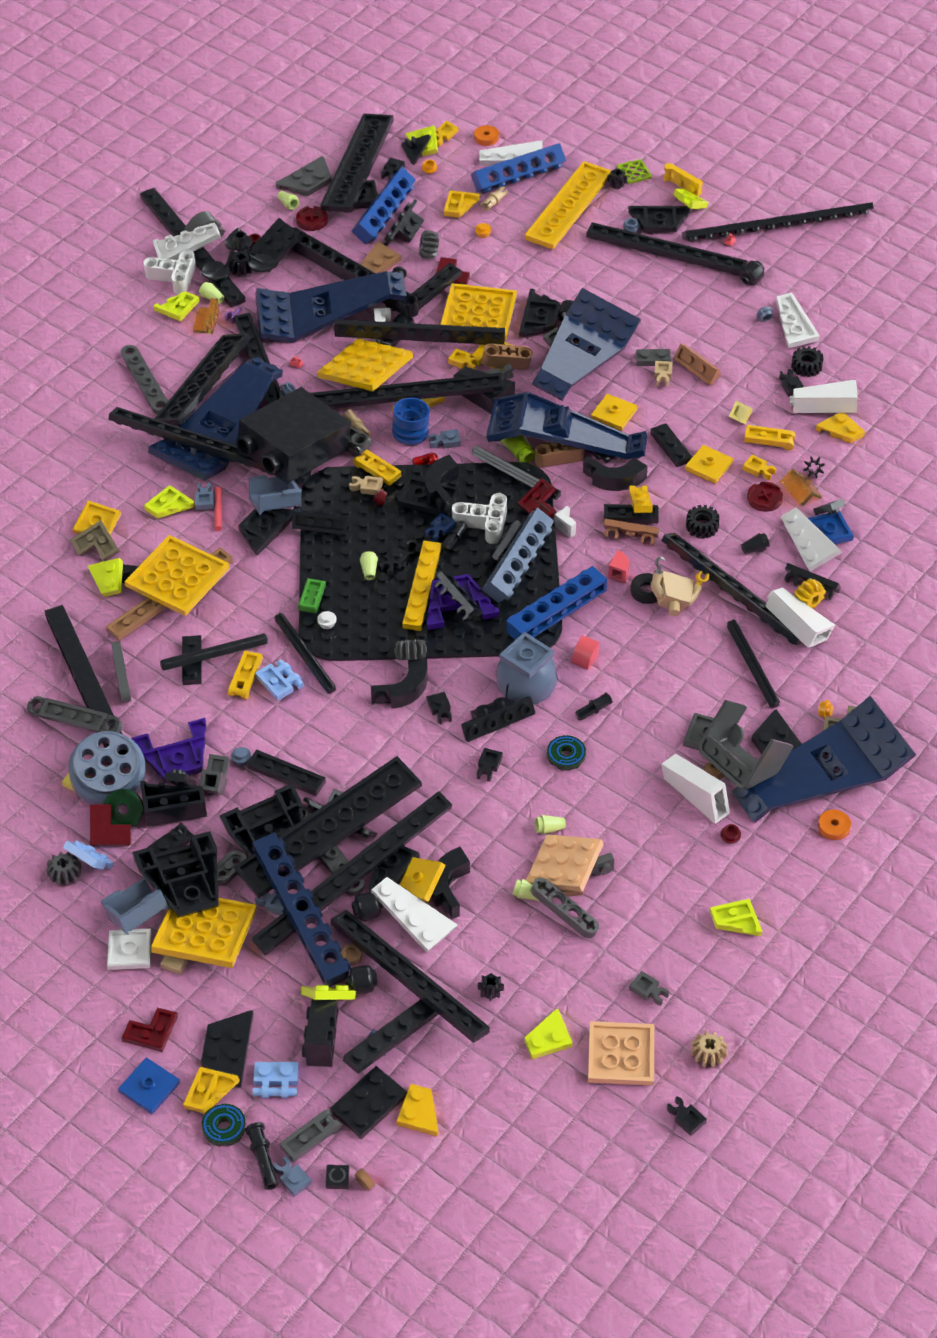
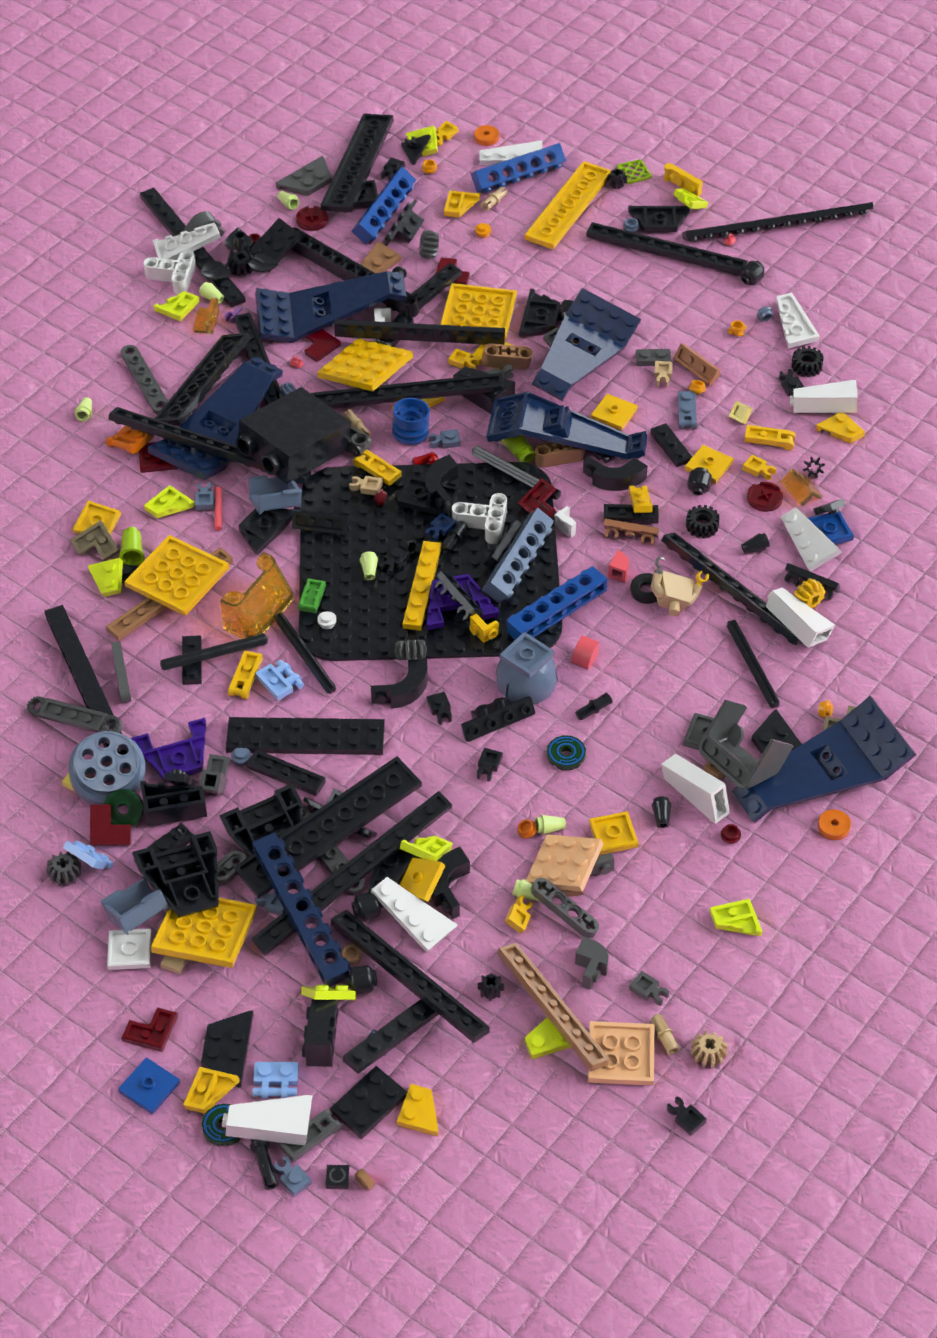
(84, 410): none -> yellowish green cone
(129, 439): none -> orange plate
(131, 547): none -> lime plant
(151, 463): none -> dark red tile
(256, 608): none -> clear yellow windscreen
(270, 1120): none -> white slope
(306, 735): none -> black plate
(322, 345): none -> dark red tile
(427, 848): none -> neon yellow wing
(482, 630): none -> yellow bracket
(518, 915): none -> yellow plate
(526, 829): none -> orange plate
(553, 1007): none -> medium nougat plate
(594, 958): none -> dark grey brick
(615, 832): none -> yellow plate
(661, 808): none -> black cone
(664, 1034): none -> tan axle
(687, 409): none -> sand blue plate
(697, 386): none -> light orange plate
(699, 481): none -> black head
(737, 328): none -> light orange plate

